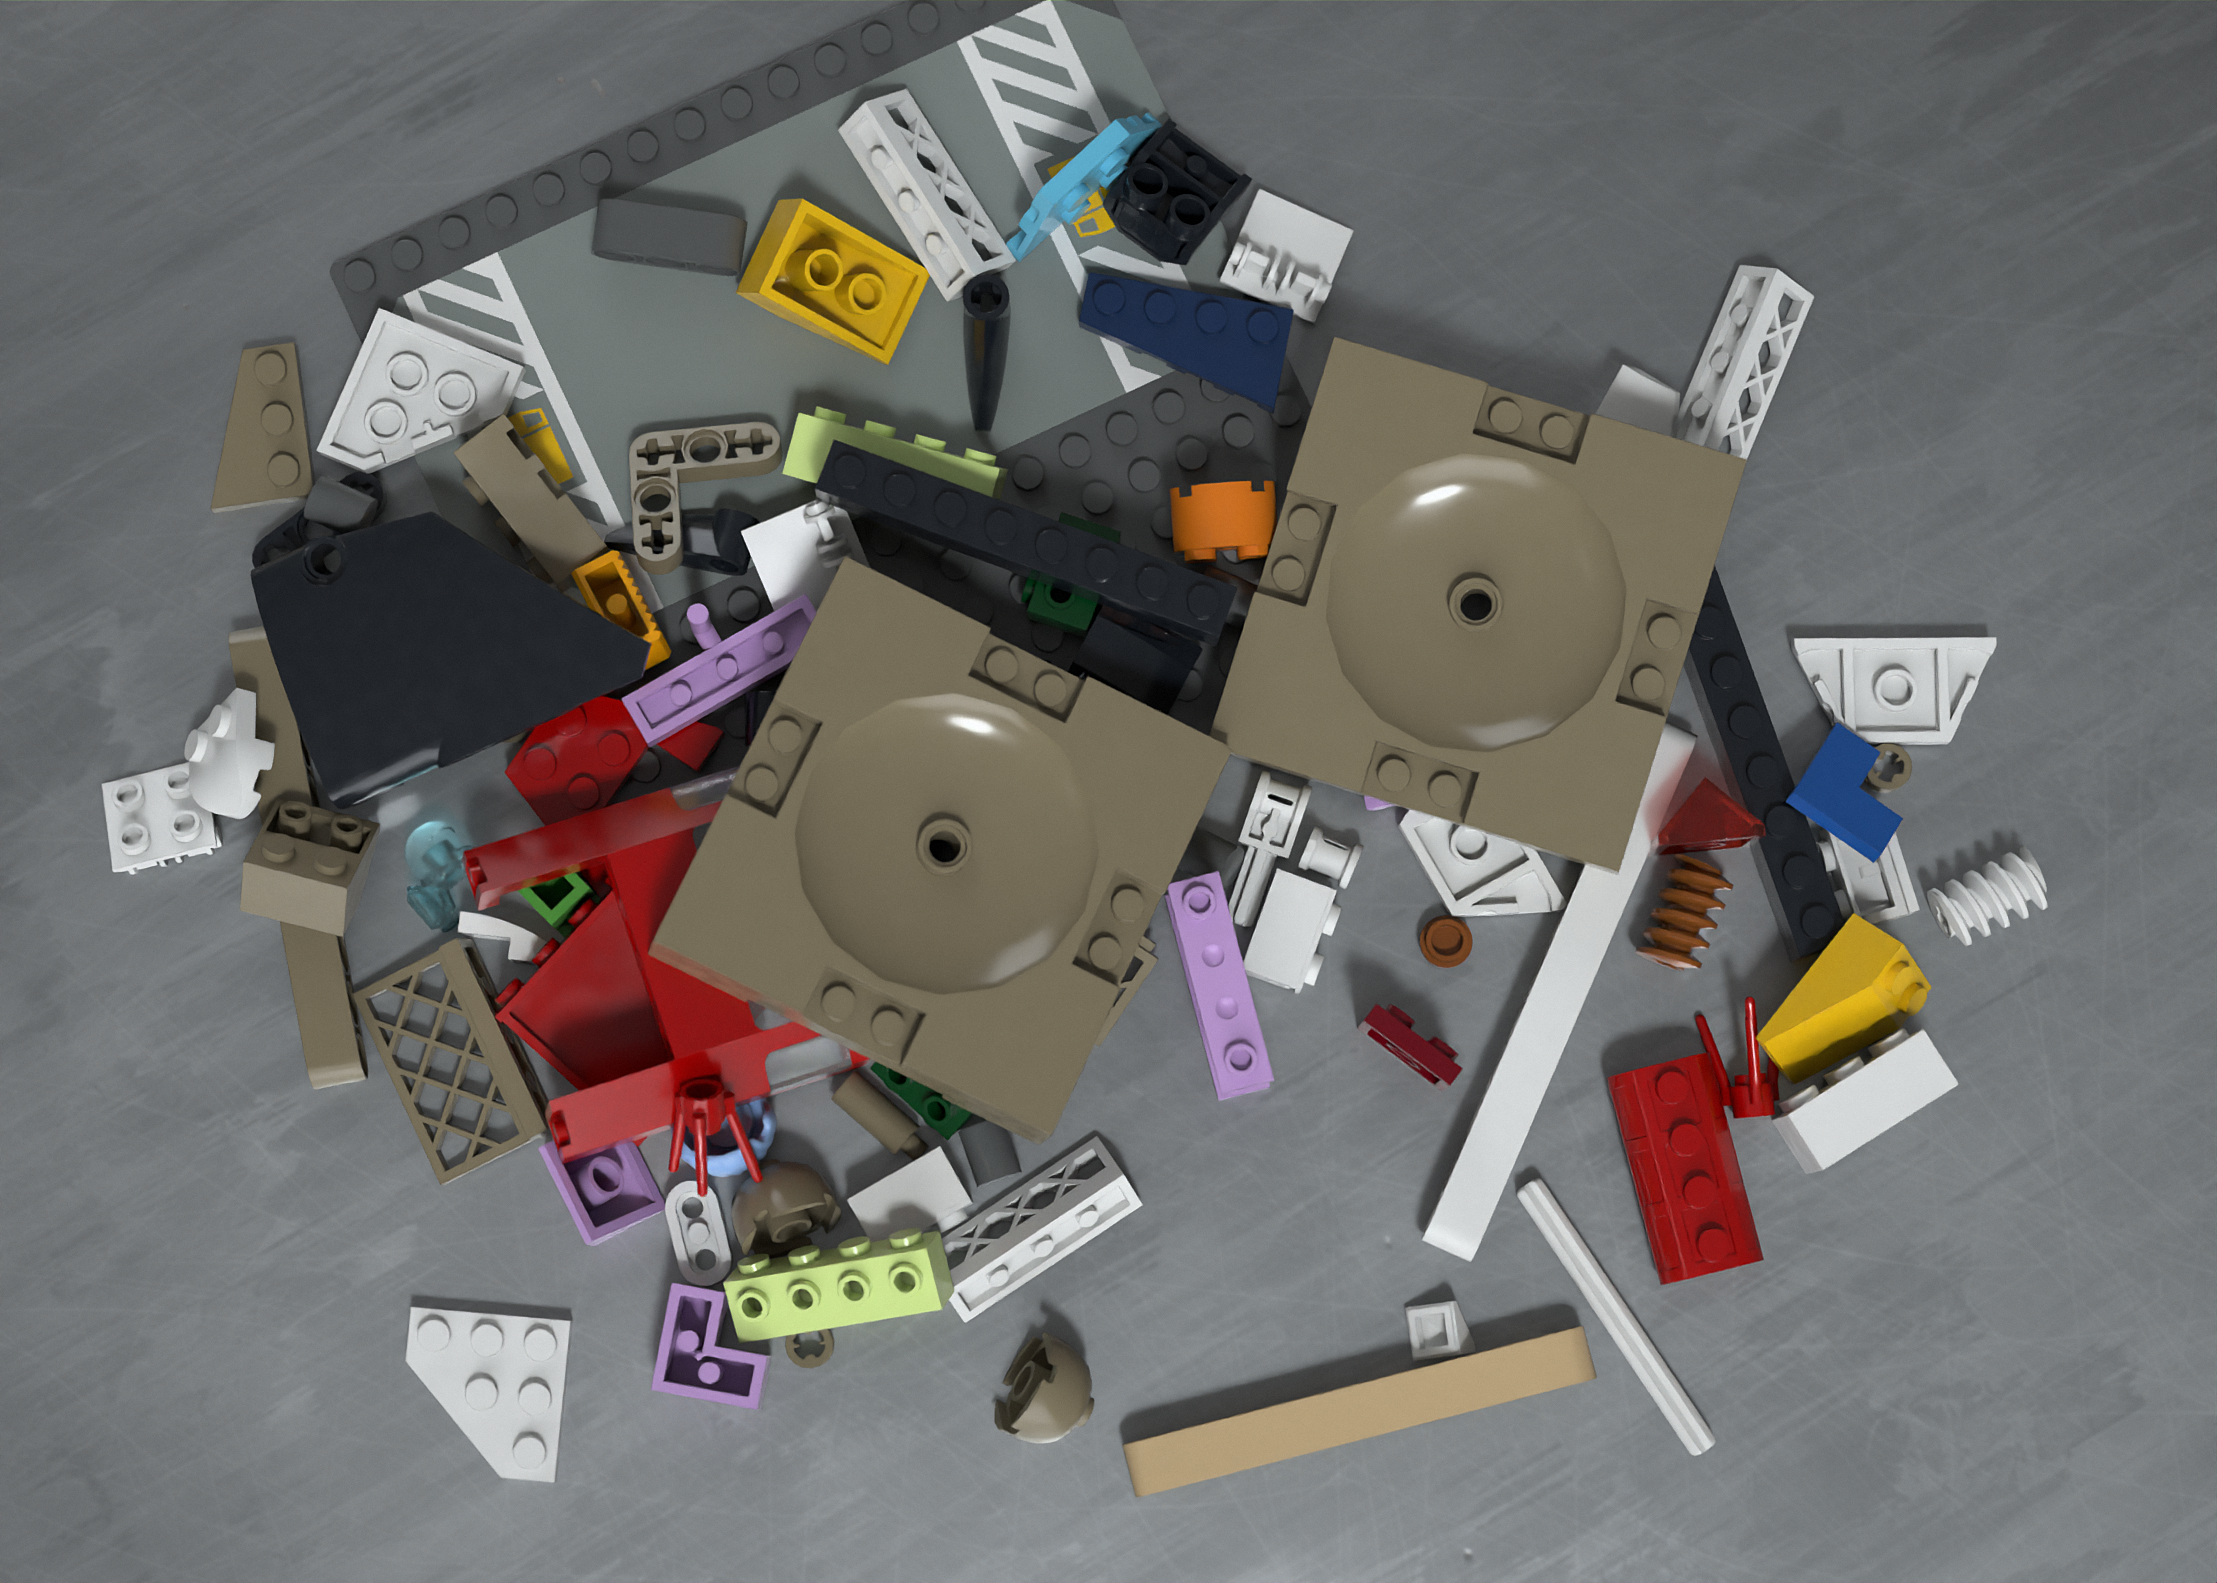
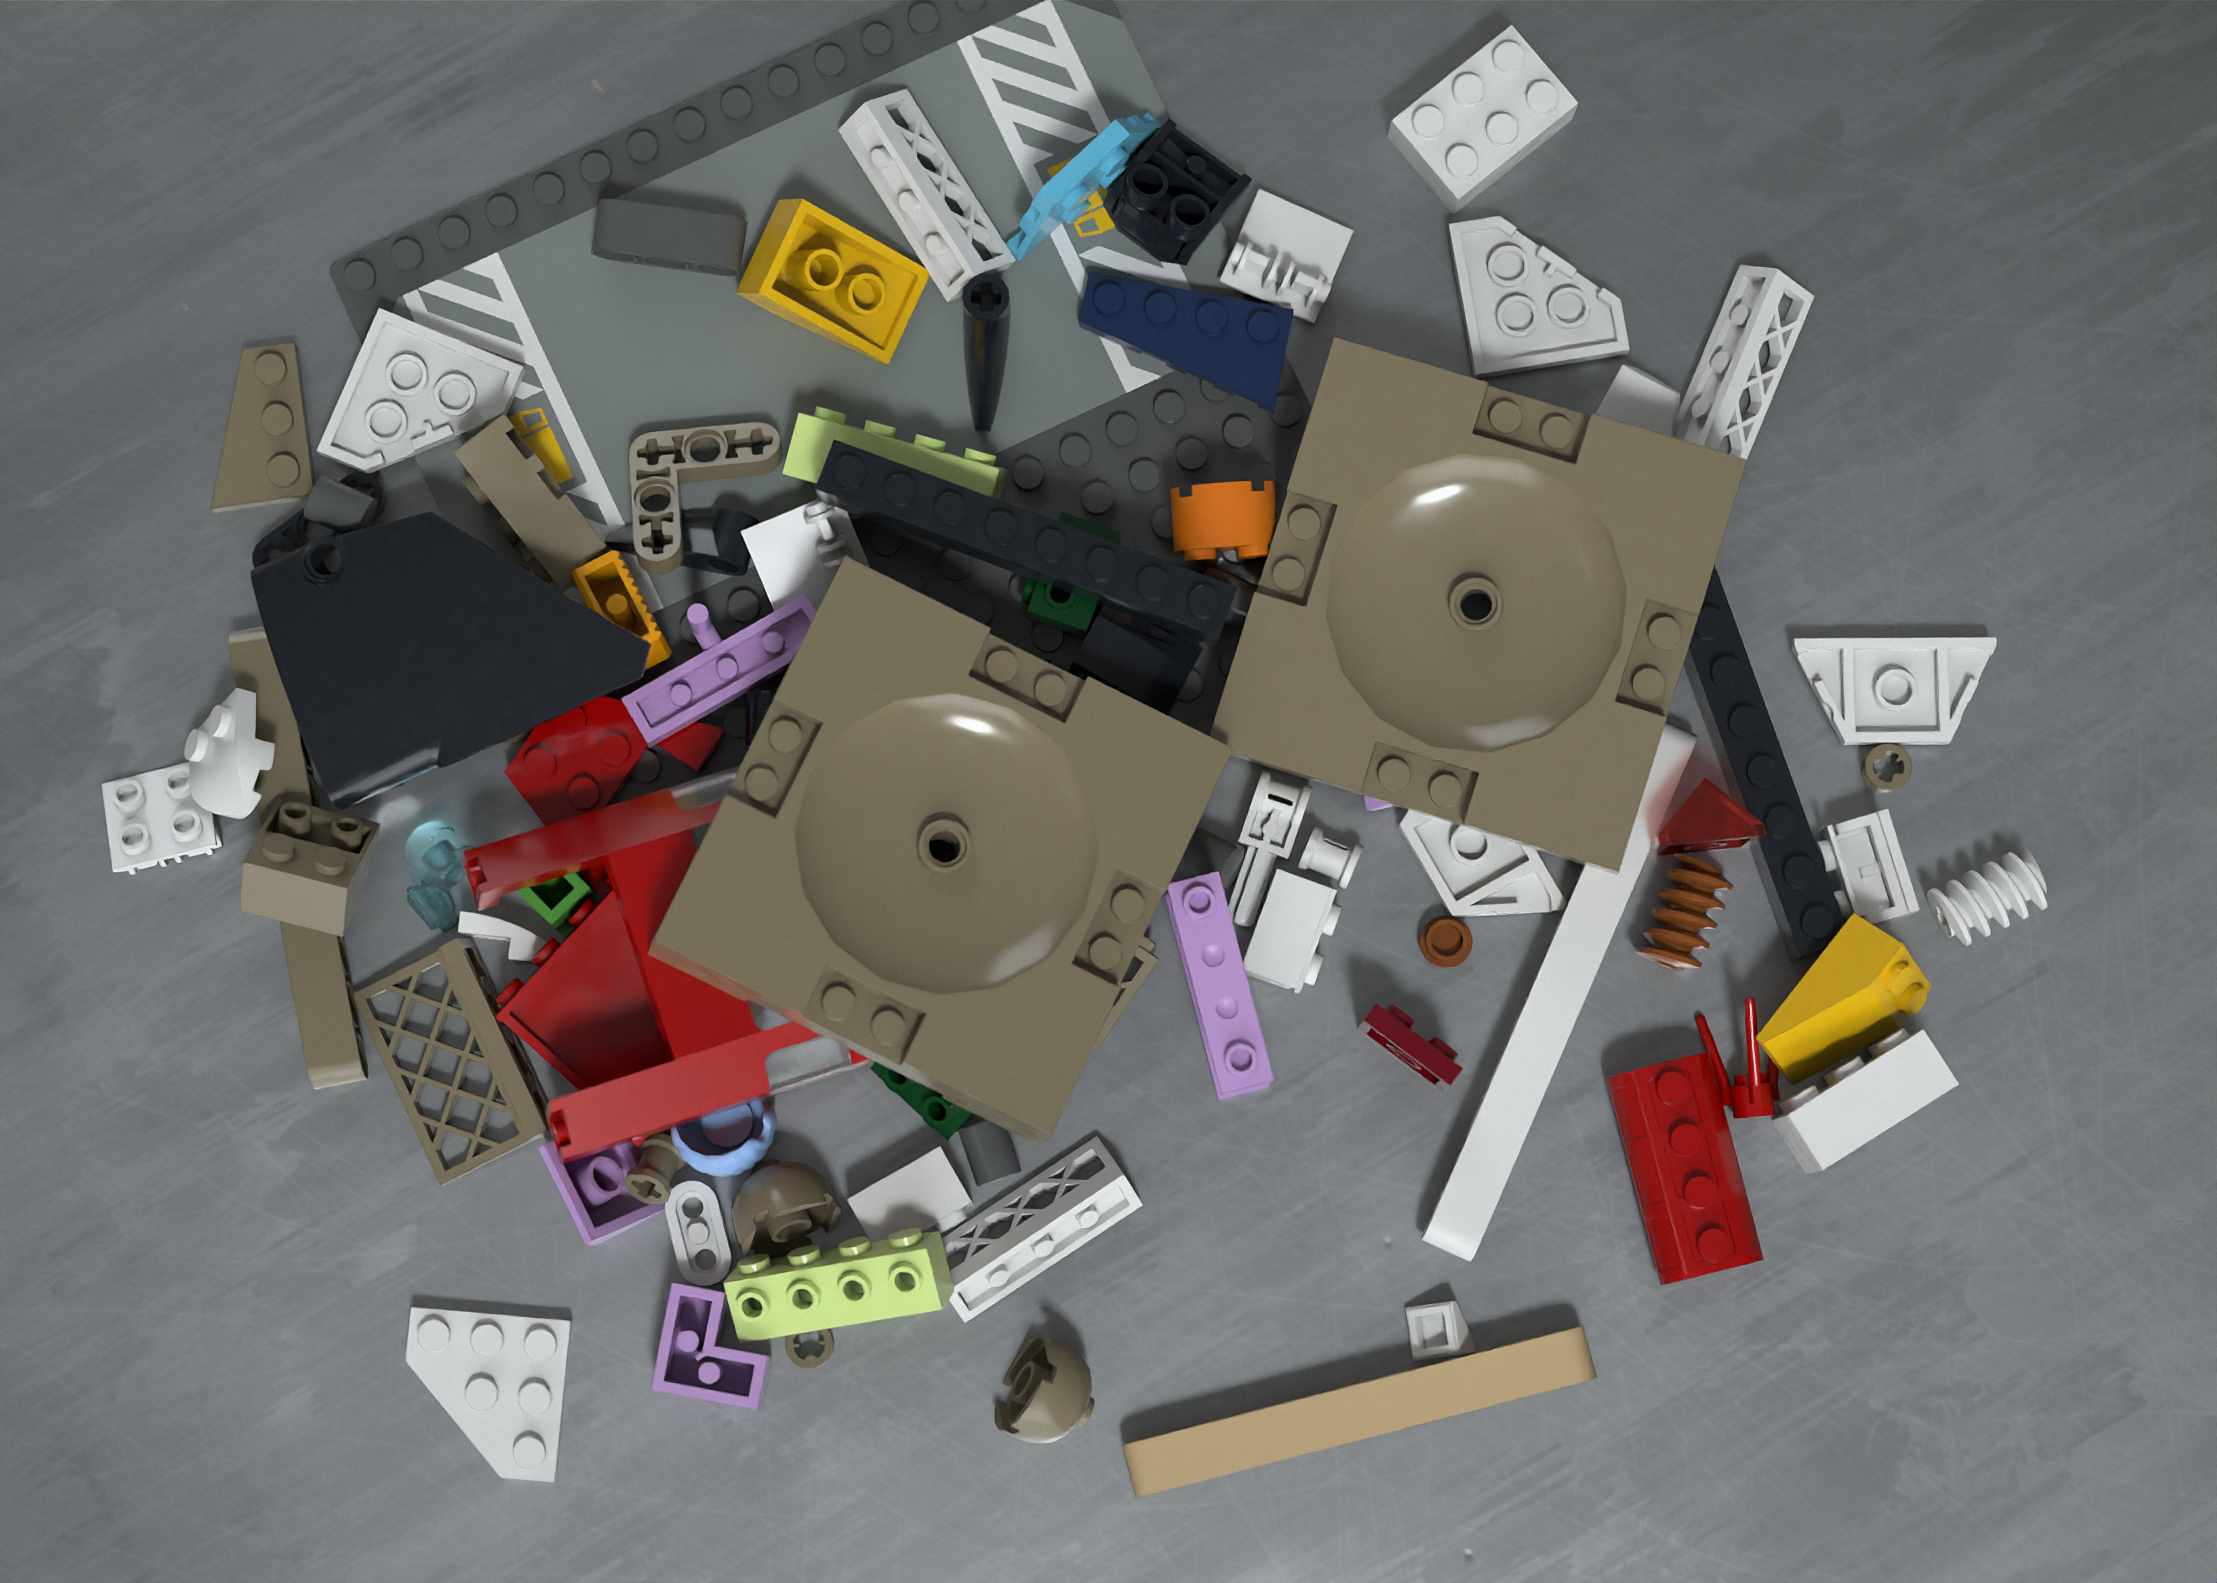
(655, 1170): none -> dark tan bush
(703, 1109): red plant -> none
(879, 1116): dark tan cylinder -> none
(1482, 119): none -> white brick
(1528, 303): none -> white plate
(1616, 1317): white axle -> none
(1832, 794): blue tile -> none

